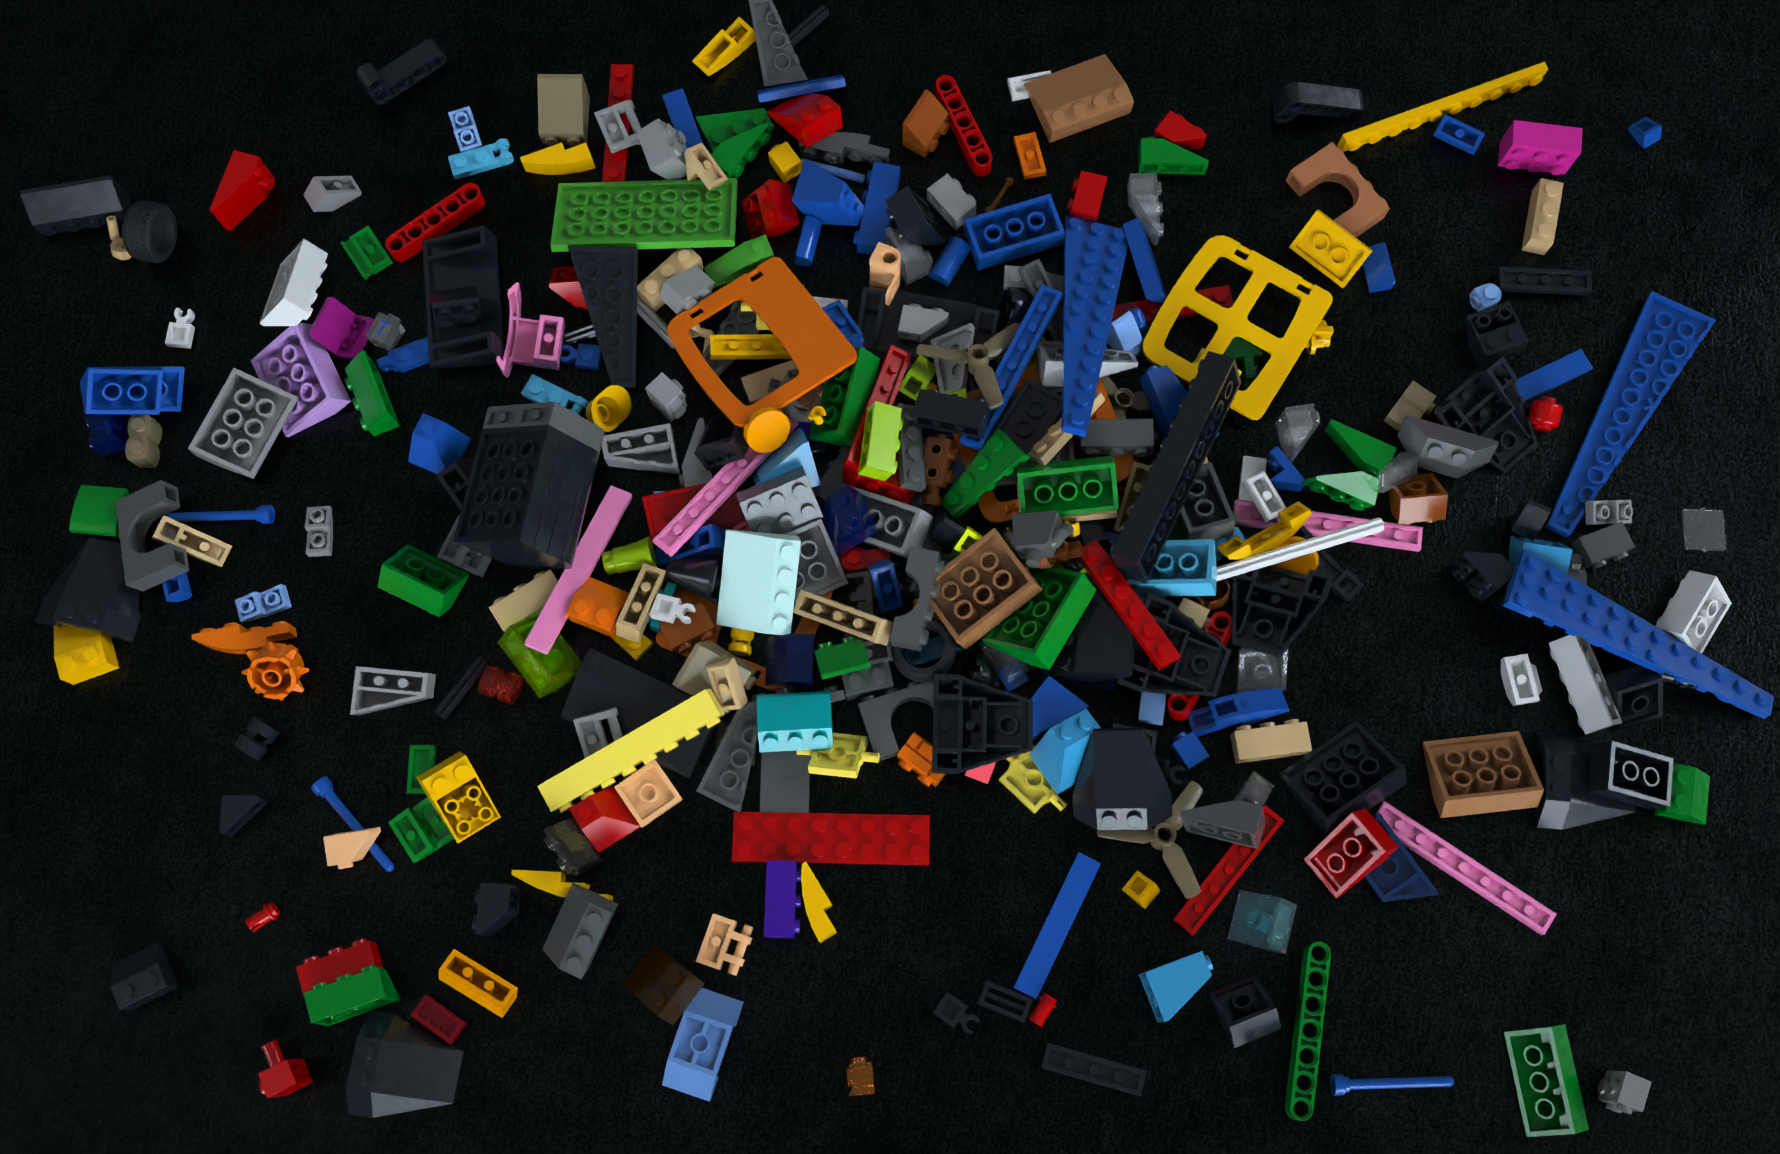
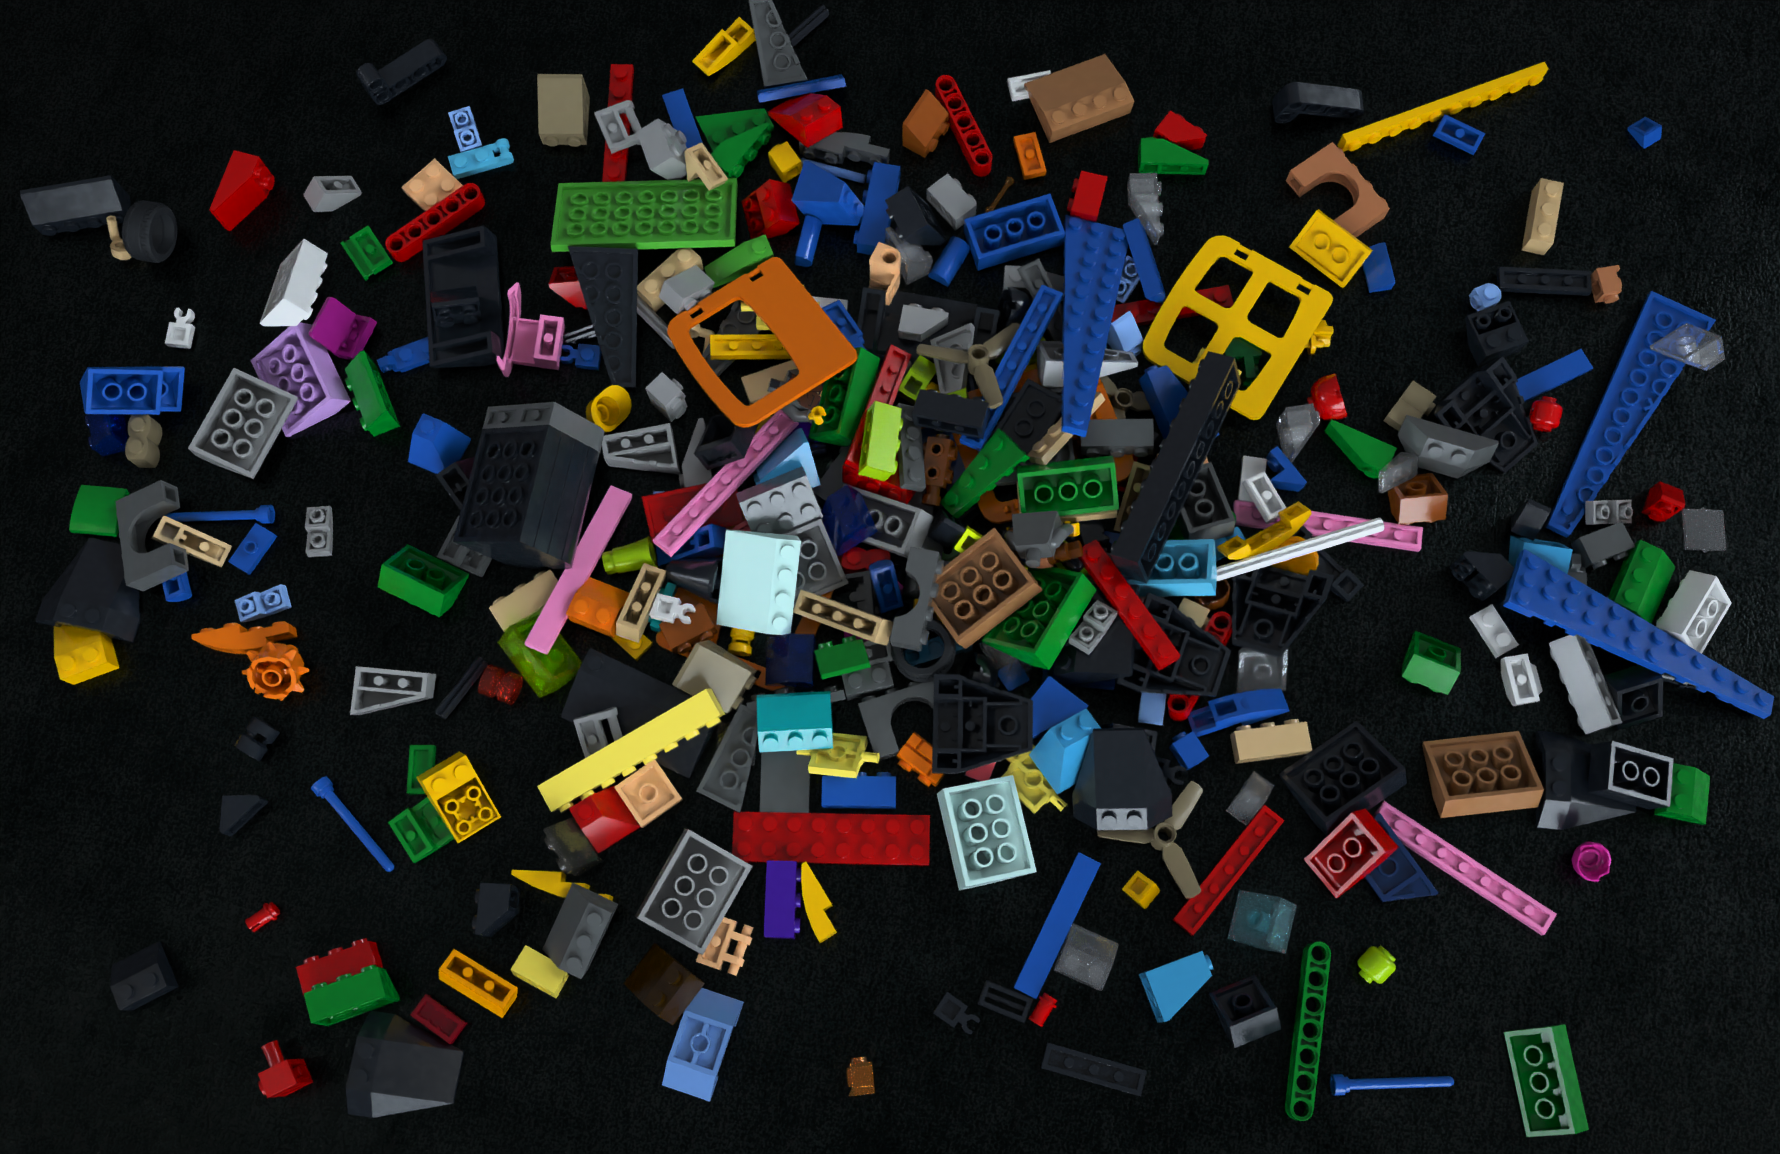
(252, 548): none -> blue plate
(348, 847): light nougat slope -> none
(385, 331): clear brick -> none
(431, 185): none -> light nougat plate
(539, 971): none -> light yellow hinge
(542, 391): medium azure plate -> none
(558, 161): yellow slope -> none
(693, 891): none -> light grey slope
(727, 684): tan slope -> none
(766, 430): light orange tile -> none
(859, 792): none -> blue brick
(986, 832): none -> light aqua slope
(1086, 957): none -> clear slope
(1093, 628): none -> light grey slope
(1128, 280): none -> light blue slope
(1140, 320): blue arm -> none
(1228, 821): dark grey slope -> none
(1327, 398): none -> red cylinder
(1353, 488): slope -> none
(1376, 964): none -> lime head
(1432, 663): none -> green slope
(1493, 631): none -> white plate
(1540, 147): dark pink brick -> none
(1591, 861): none -> dark pink hair
(1606, 284): none -> nougat brick
(1623, 1091): light grey brick -> none
(1642, 580): none -> green slope
(1663, 502): none -> red slope
(1692, 346): none -> clear slope

